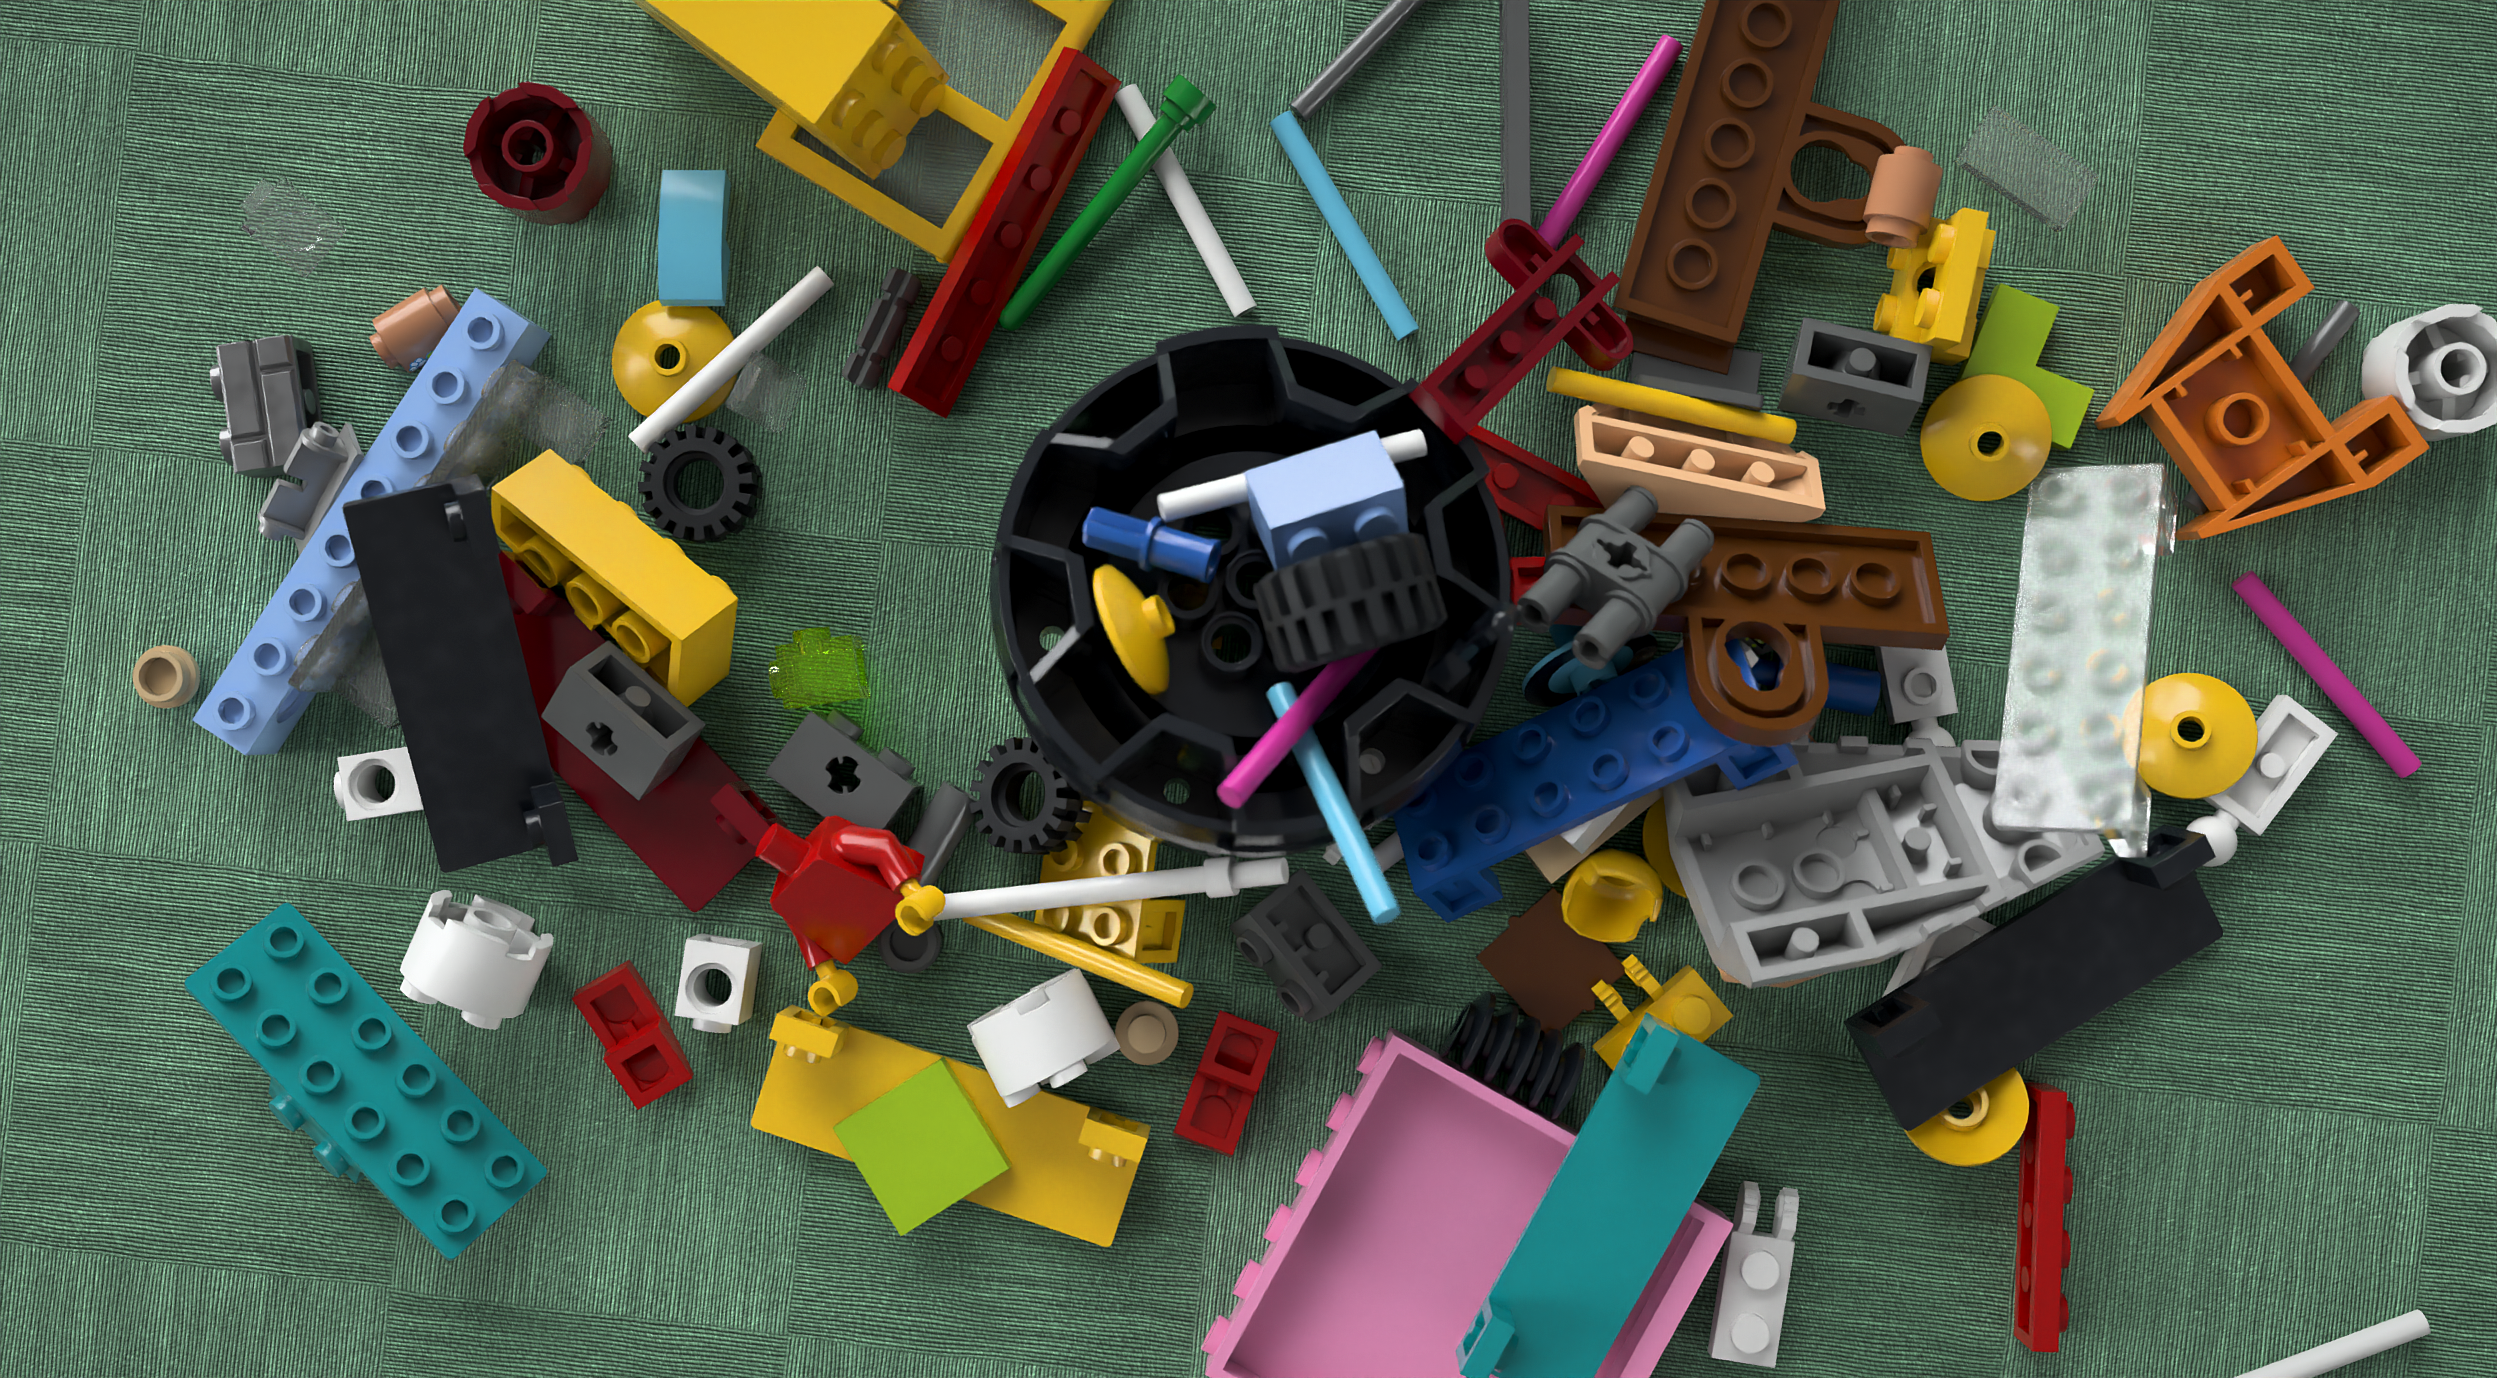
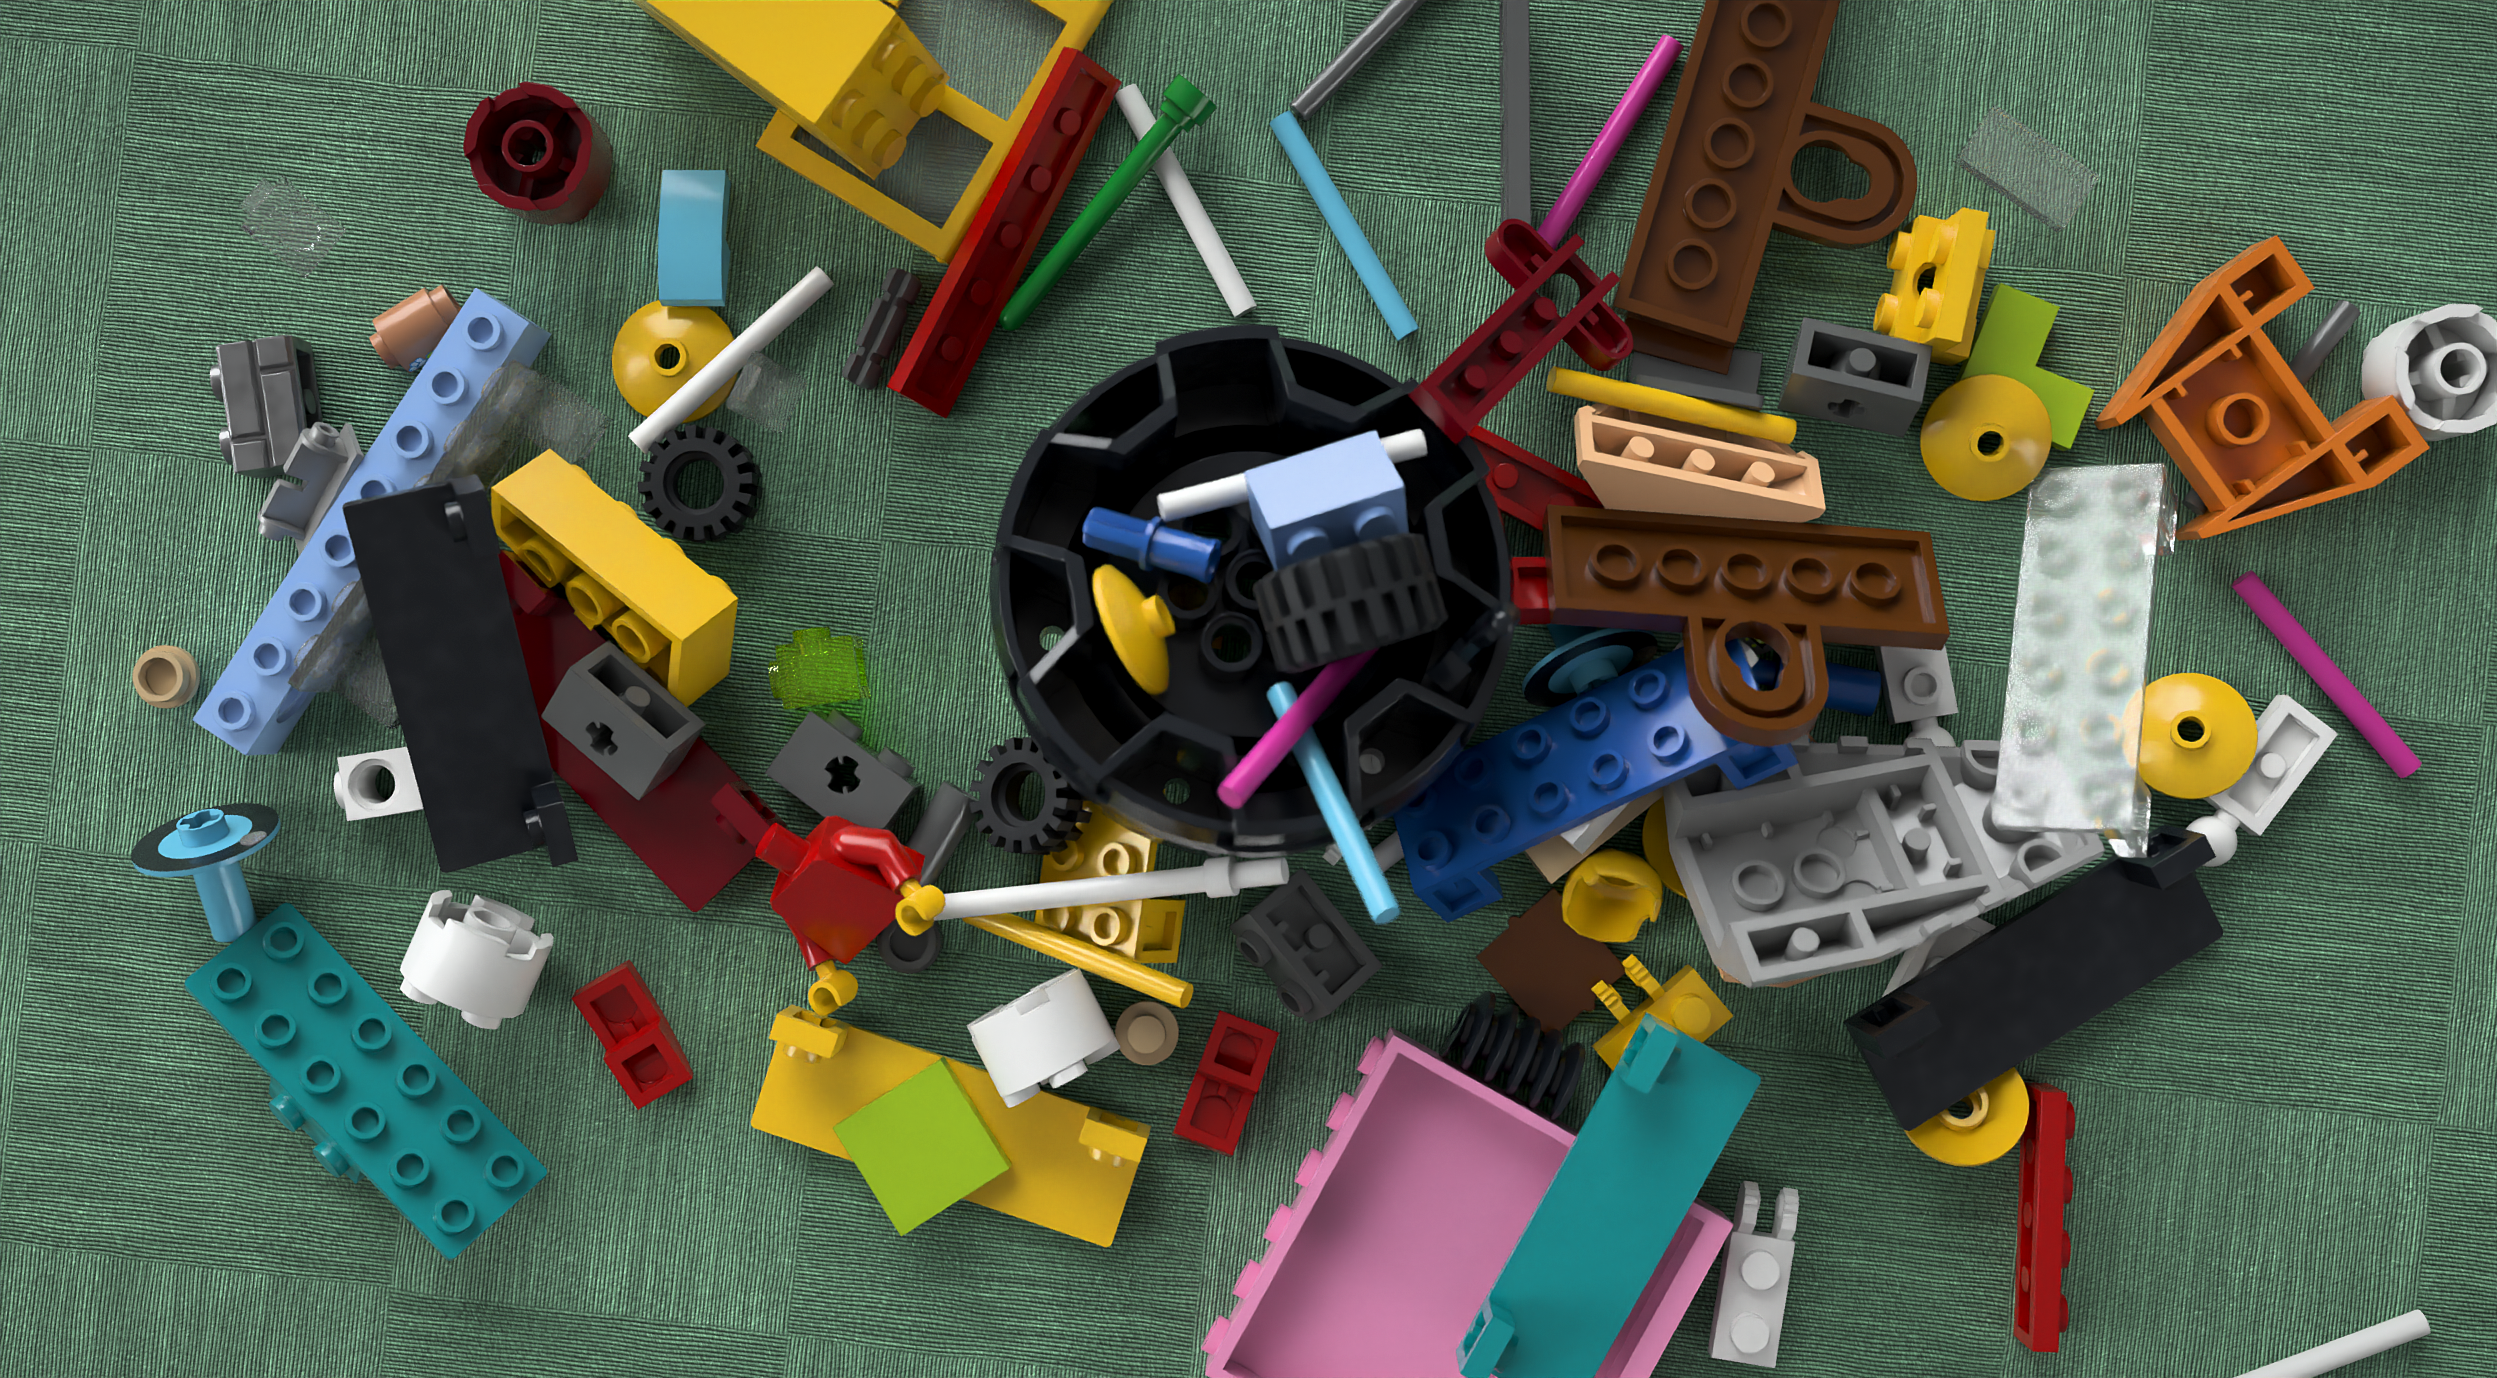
(210, 848): none -> medium azure piece
(734, 957): white brick -> none
(1615, 576): dark grey pin -> none
(1902, 197): nougat brick -> none

